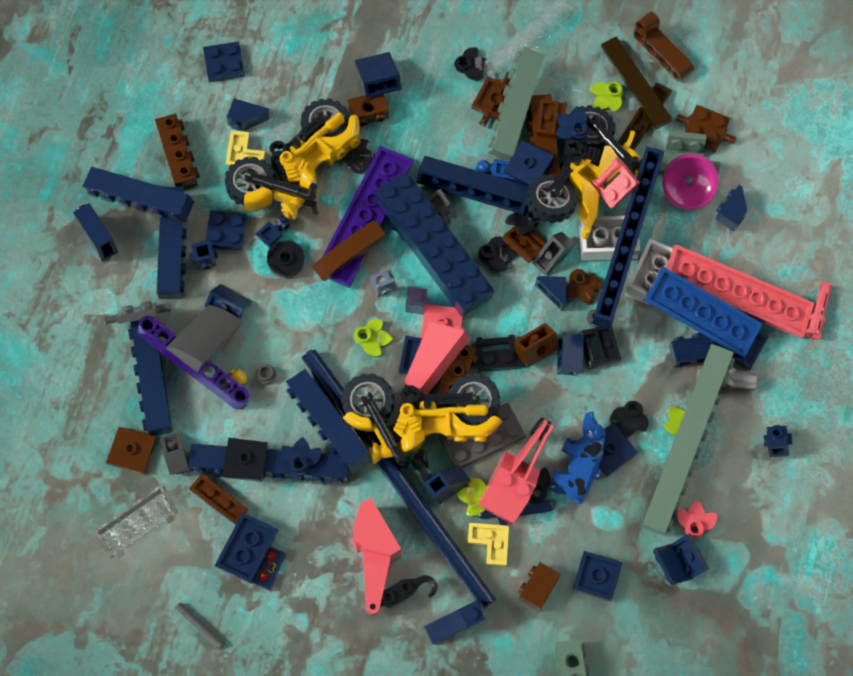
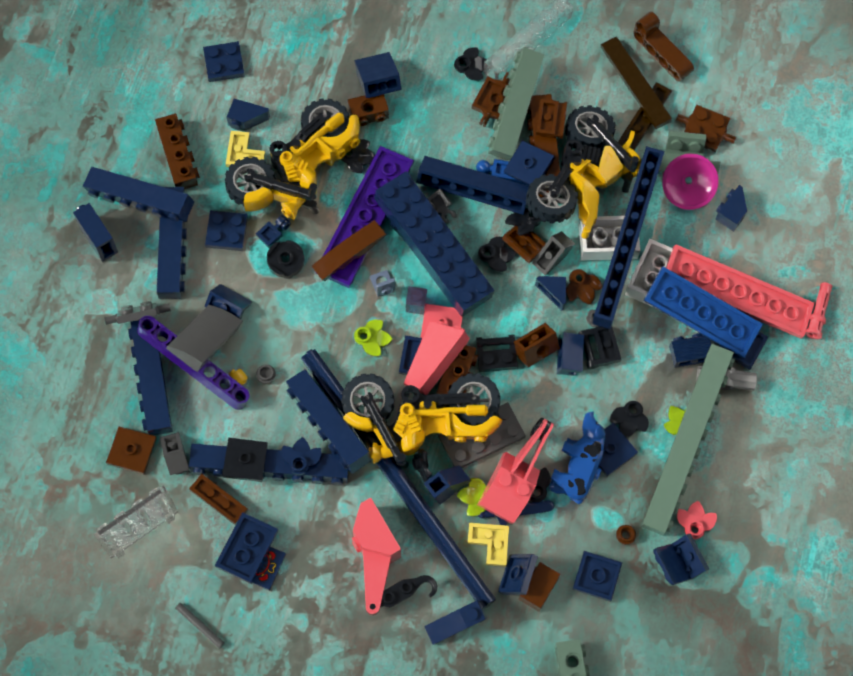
(204, 255): dark blue brick -> none
(518, 574): none -> dark blue plate
(571, 123): dark blue plate -> none
(605, 97): lime plate -> none
(619, 187): coral plate -> none
(630, 530): none -> reddish brown plate
(778, 441): dark blue brick -> none

